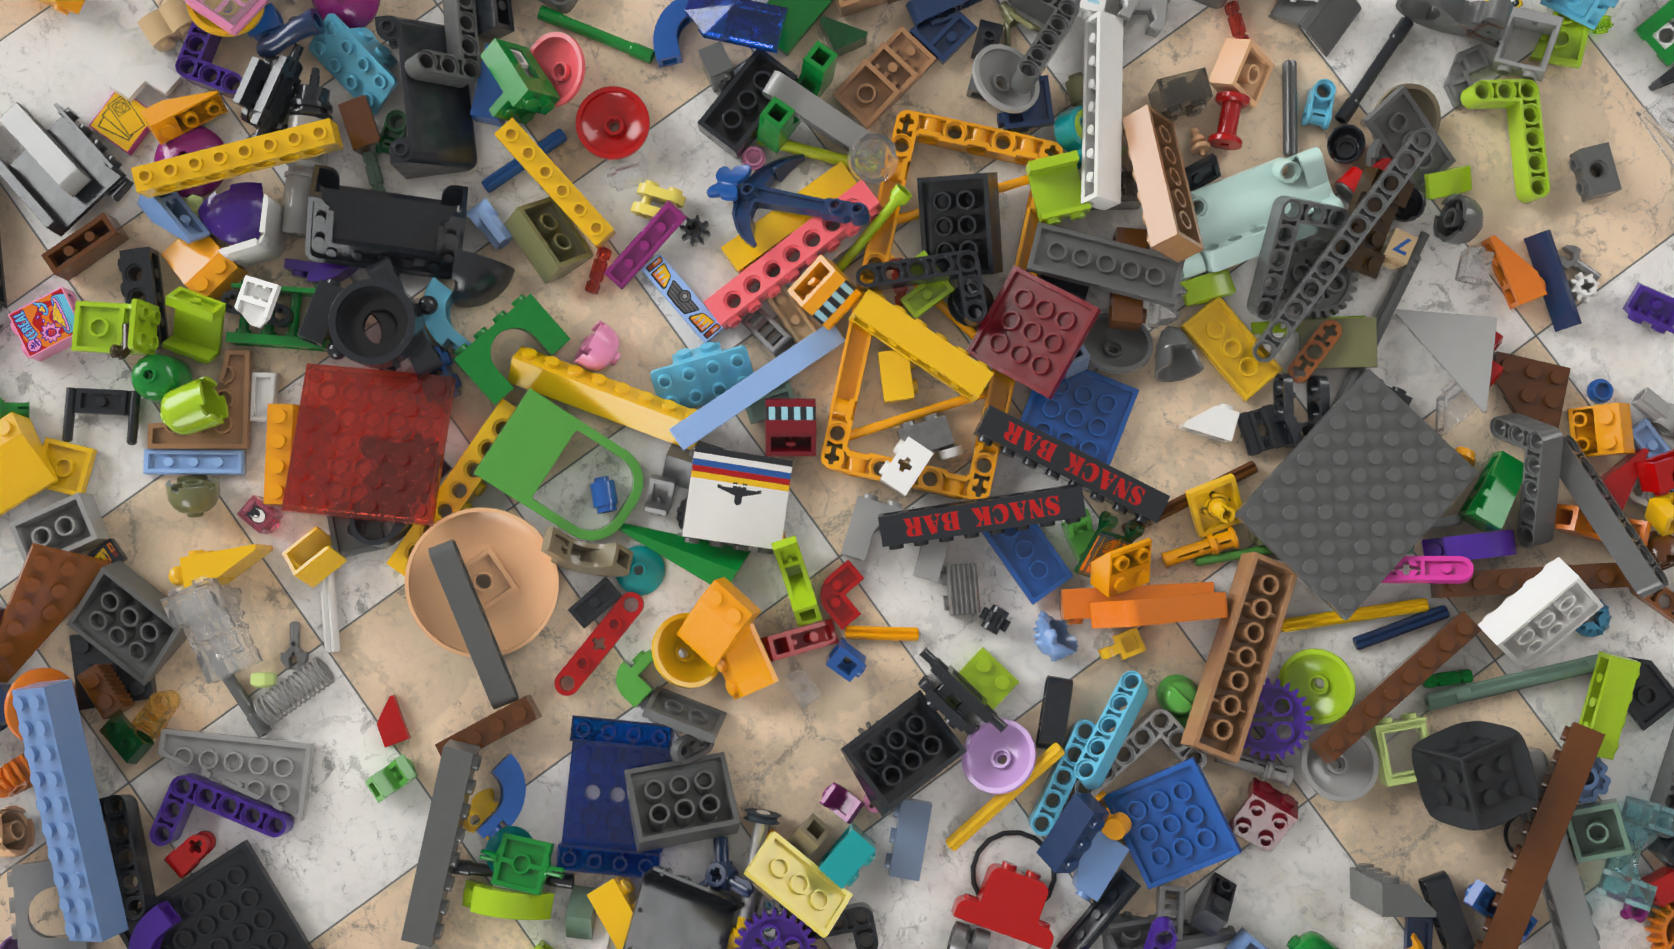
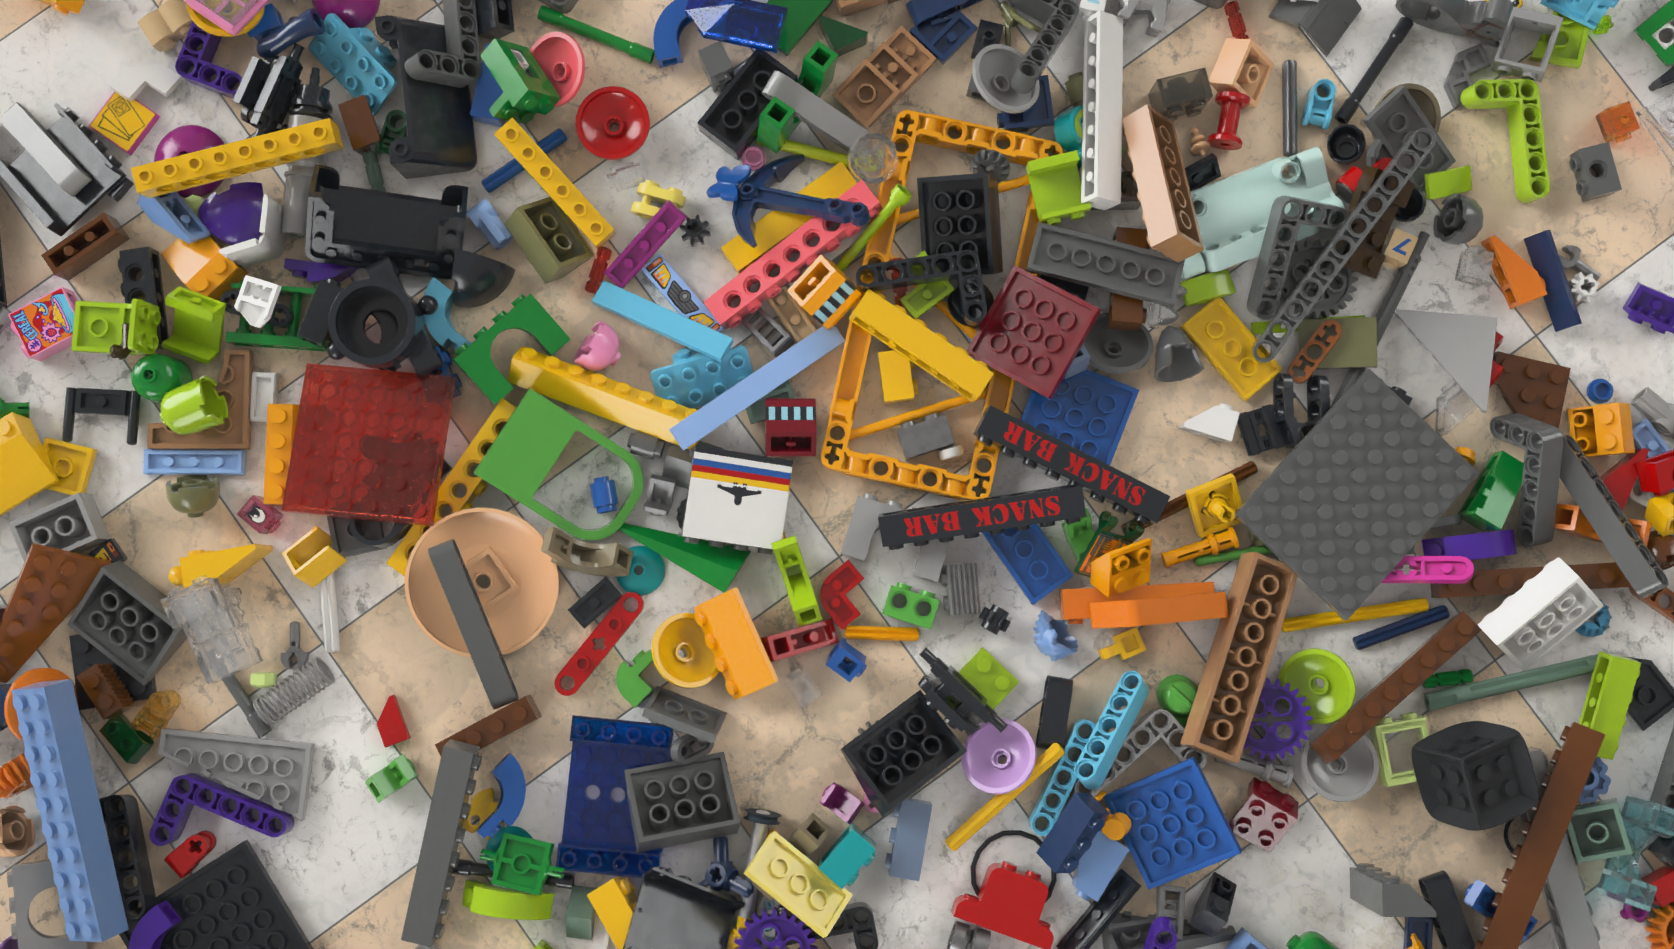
(179, 115): light orange slope -> none
(646, 445): none -> dark grey brick
(662, 321): none -> medium azure tile
(718, 621): light orange slope -> none
(909, 612): none -> bright green brick
(918, 458): white brick -> none
(989, 157): none -> dark grey gear
(1617, 122): none -> clear orange brick

